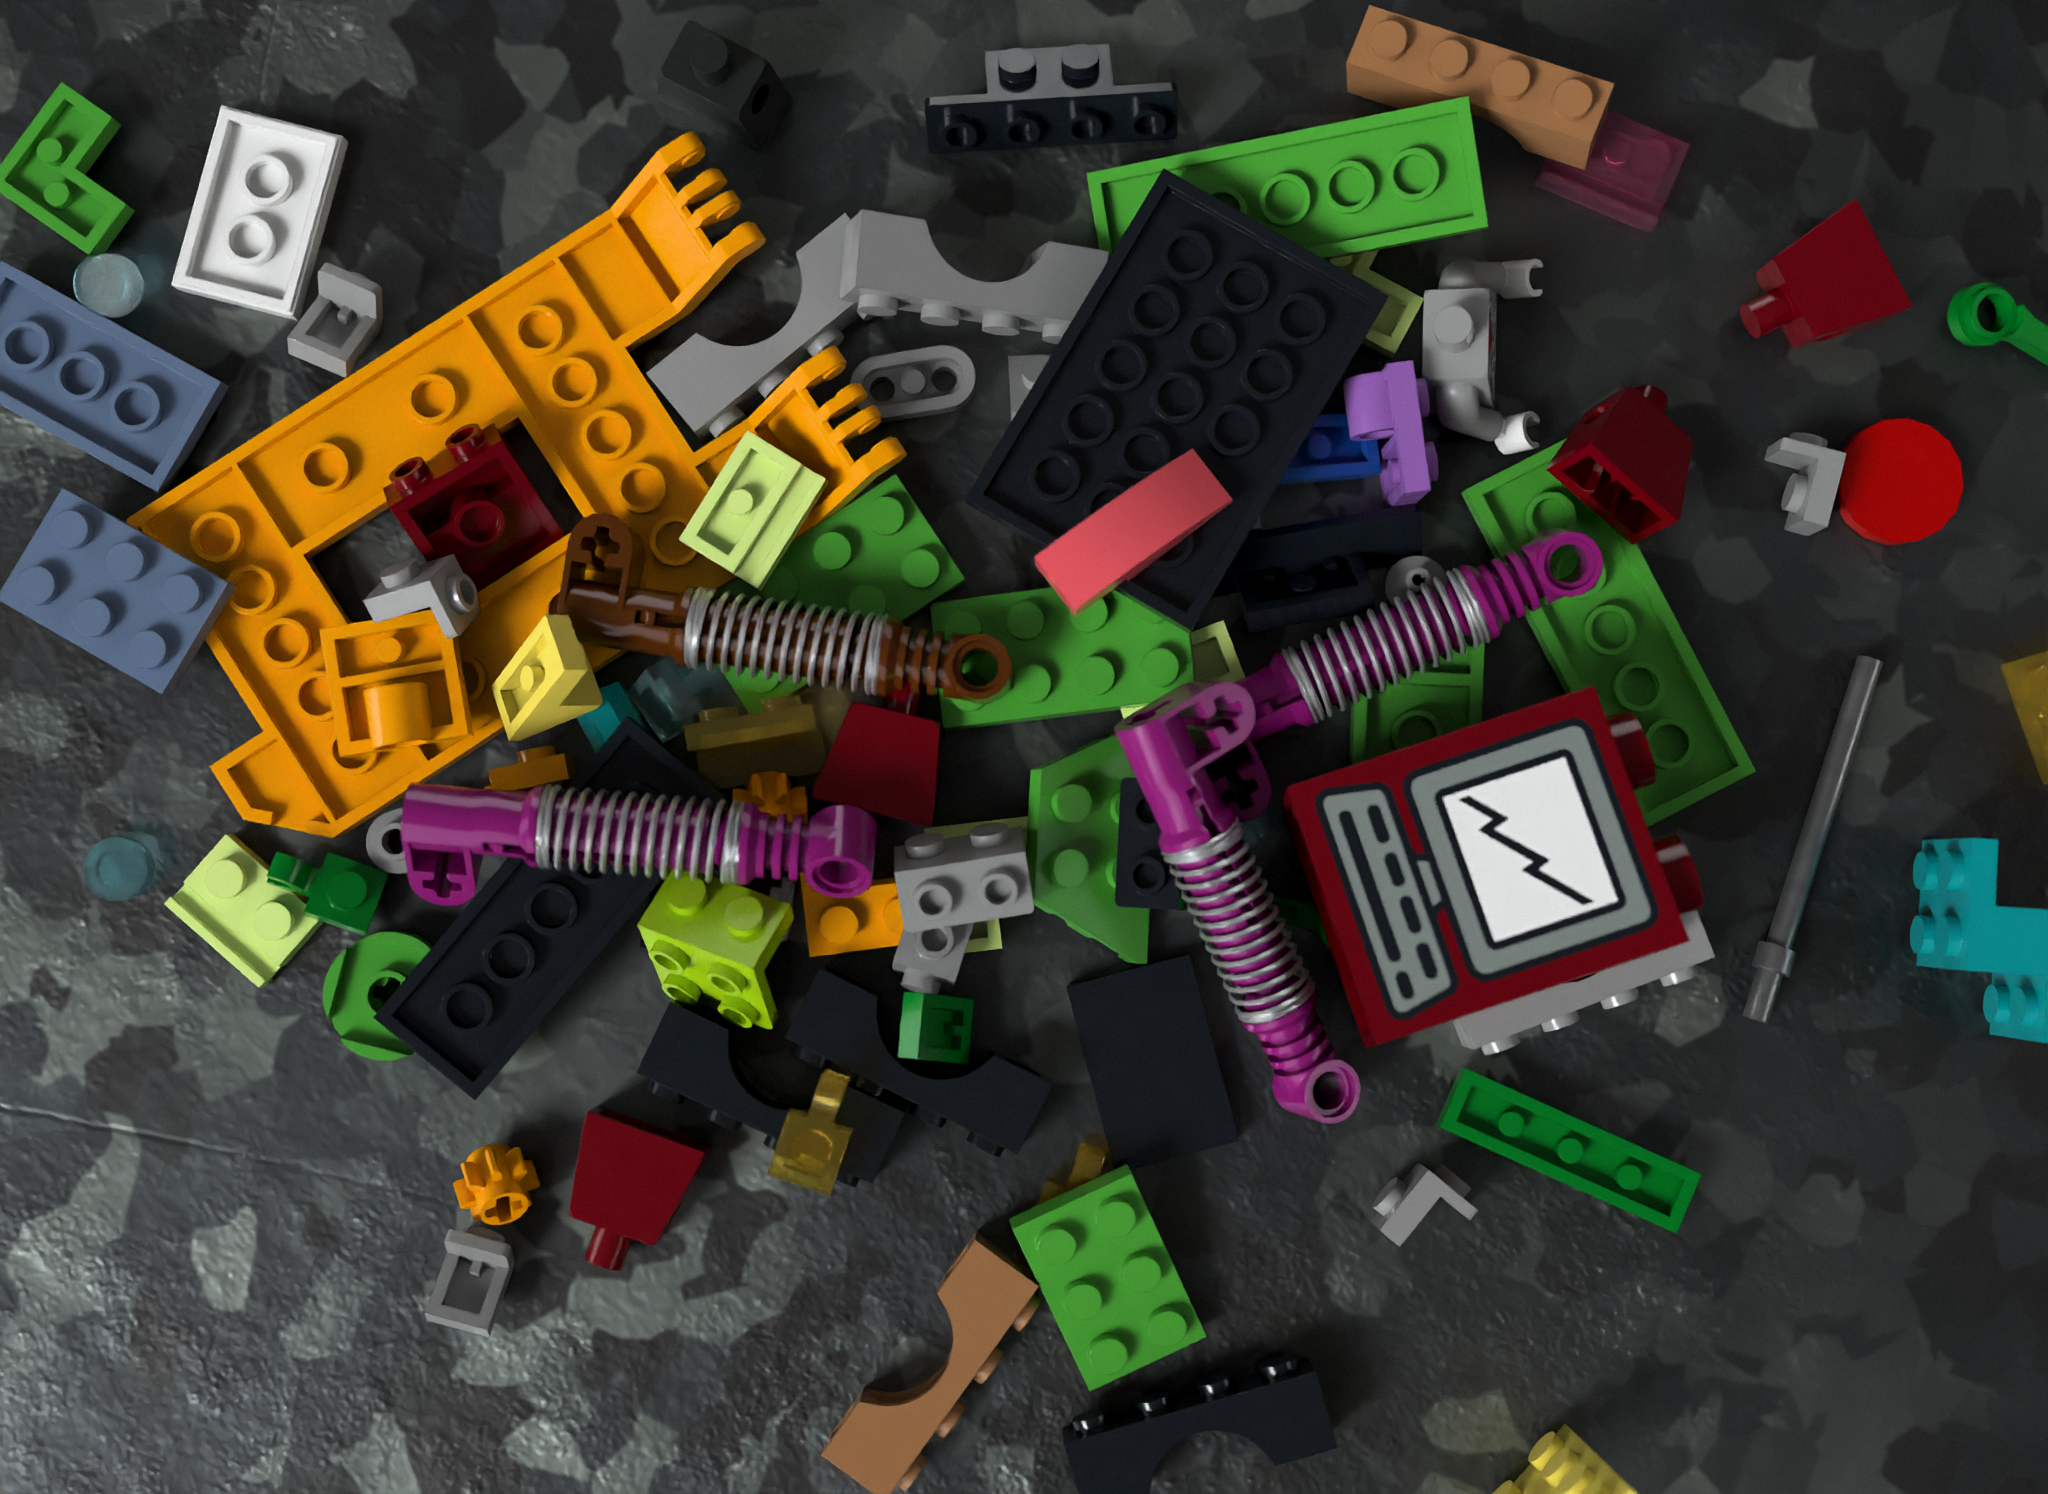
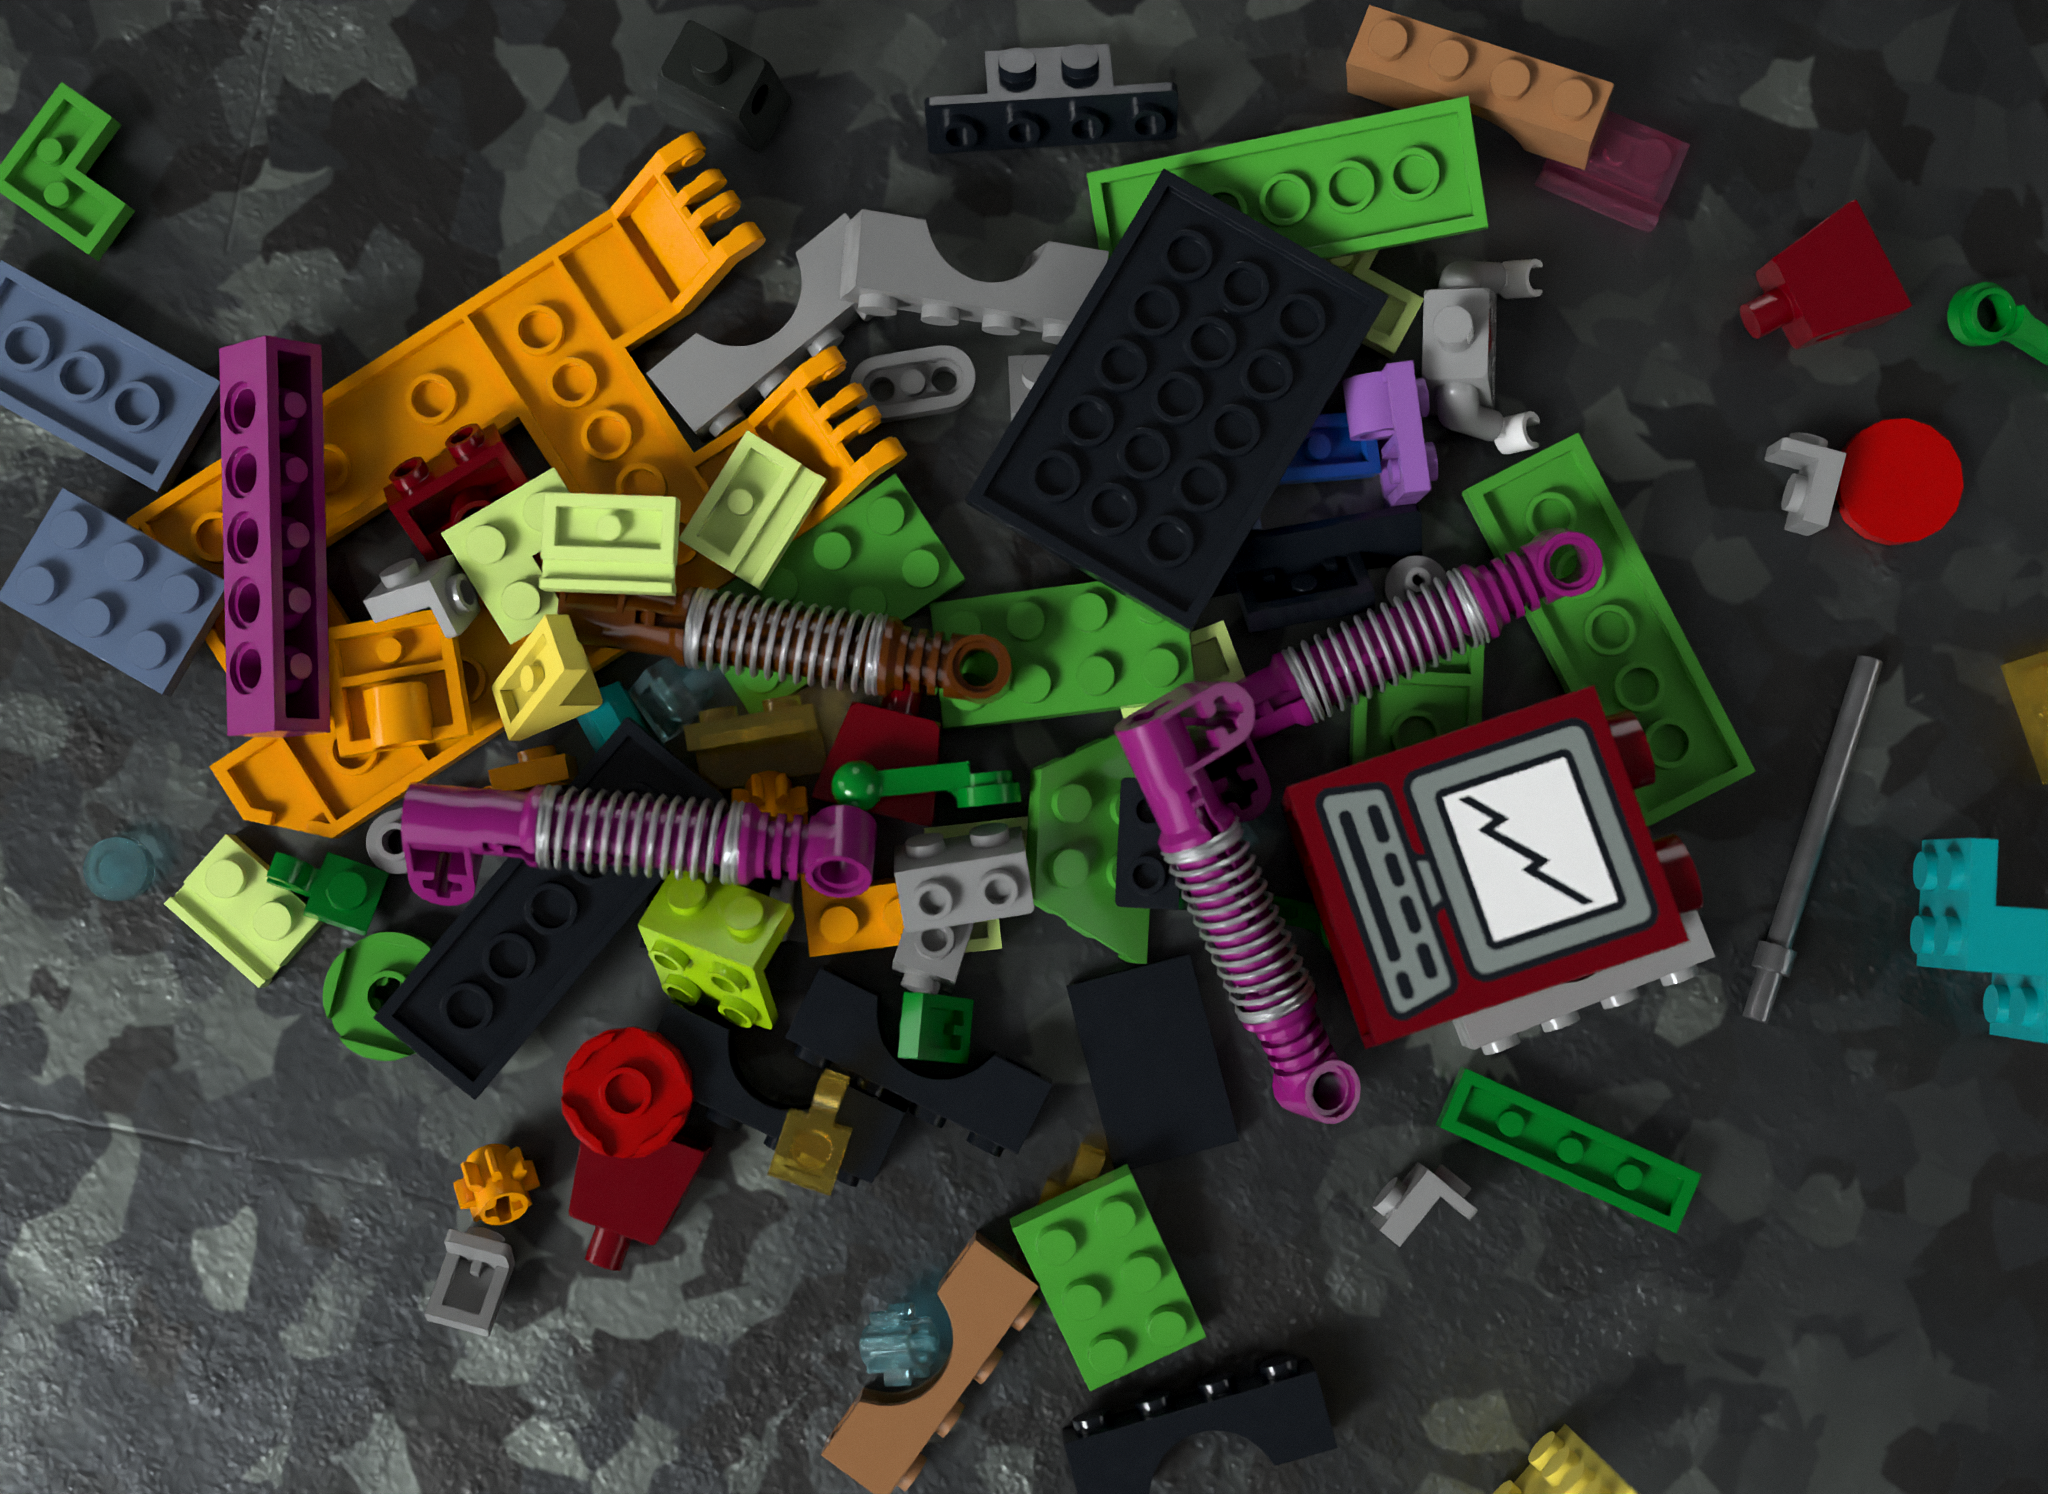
(108, 284): clear light blue tile -> none
(260, 213): white tile -> none
(274, 538): none -> magenta brick
(339, 321): light grey bracket -> none
(498, 555): none -> yellowish green plate
(610, 543): none -> yellowish green plate
(627, 1092): none -> red tile
(862, 785): none -> green piece
(899, 1344): none -> clear light blue gear
(1132, 531): coral slope -> none
(1627, 462): dark red torso -> none

